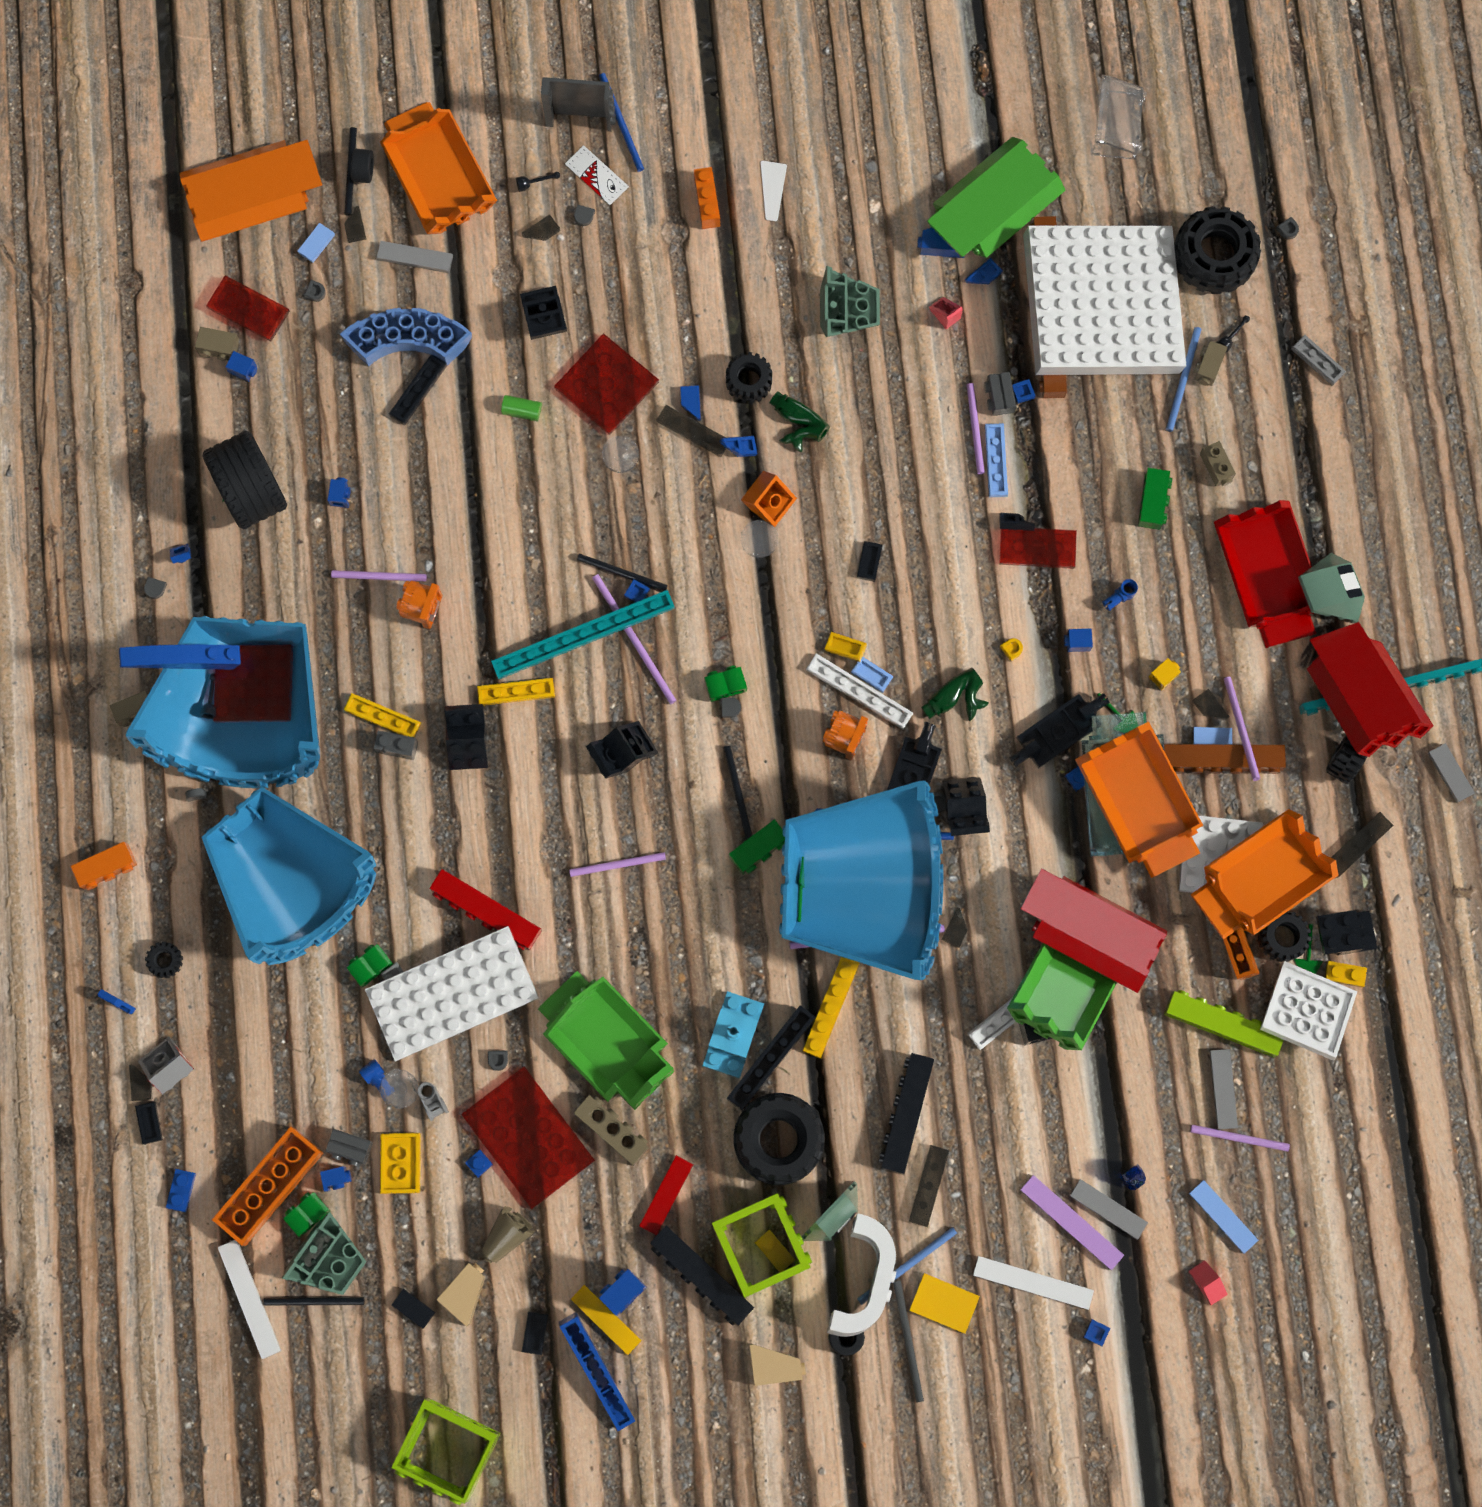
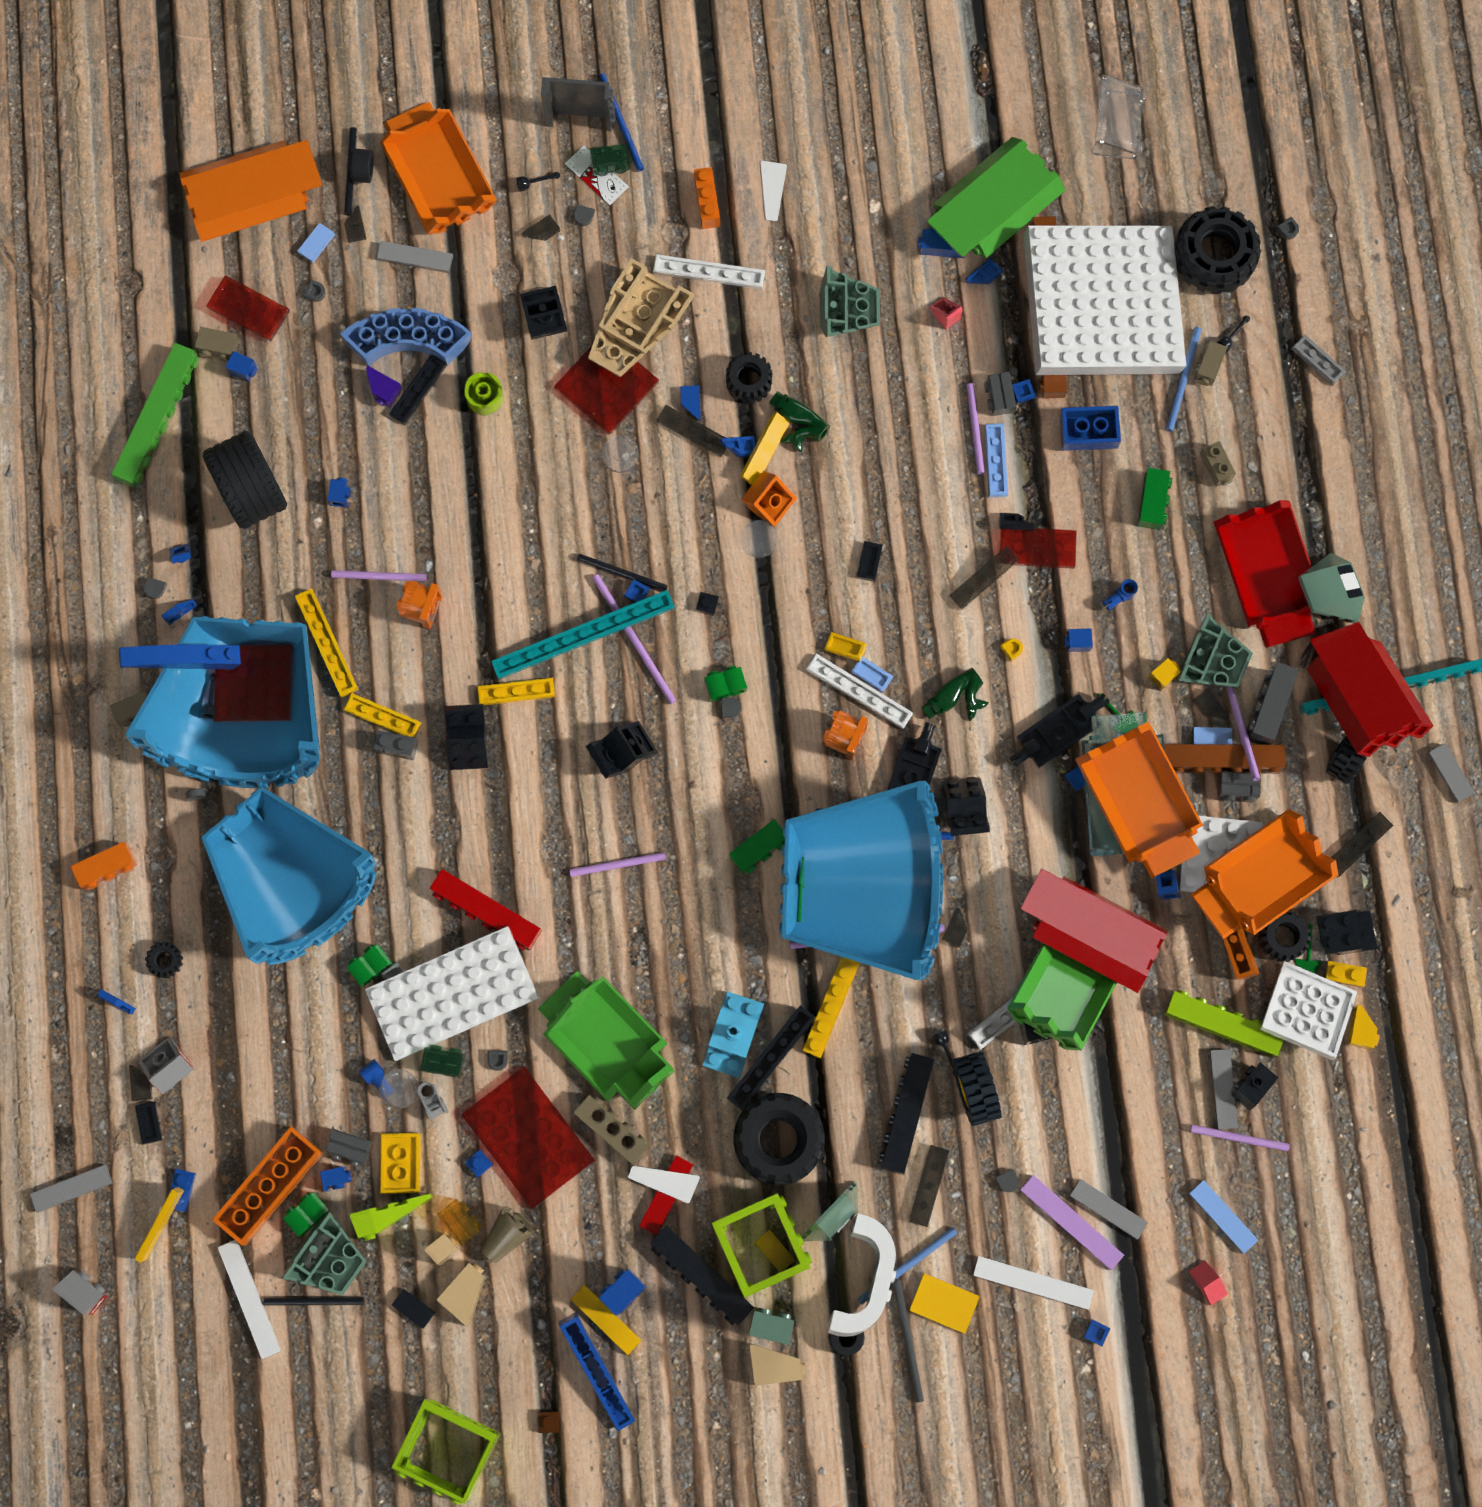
(71, 1188): none -> light grey tile
(81, 1292): none -> light grey slope
(155, 415): none -> bright green brick
(159, 1224): none -> yellow tile
(178, 611): none -> blue tile
(326, 643): none -> yellow plate
(376, 1220): none -> lime wedge
(383, 387): none -> dark purple slope
(442, 1062): none -> clear green brick
(442, 1249): none -> tan slope
(460, 1222): none -> clear yellow brick
(490, 386): none -> lime brick
(521, 408): bright green brick -> none
(535, 1333): black tile -> none
(549, 1422): none -> reddish brown plate
(609, 159): none -> clear green brick
(636, 318): none -> tan wedge
(671, 1183): none -> white sticker
(707, 603): none -> black plate
(709, 271): none -> white tile
(737, 791): black piece -> none
(764, 448): none -> yellow tile
(771, 1327): none -> sand green brick
(942, 1039): none -> black hinge
(976, 1088): none -> black wheel
(984, 578): none -> clear smoke tile
(1008, 1181): none -> dark grey tile
(1090, 428): none -> blue brick
(1133, 1177): clear blue rock -> none
(1168, 892): none -> blue brick
(1215, 657): none -> sand green wedge
(1239, 786): none -> dark grey brick
(1254, 1086): none -> black brick
(1272, 704): none -> dark grey brick
(1362, 1030): none -> yellow slope

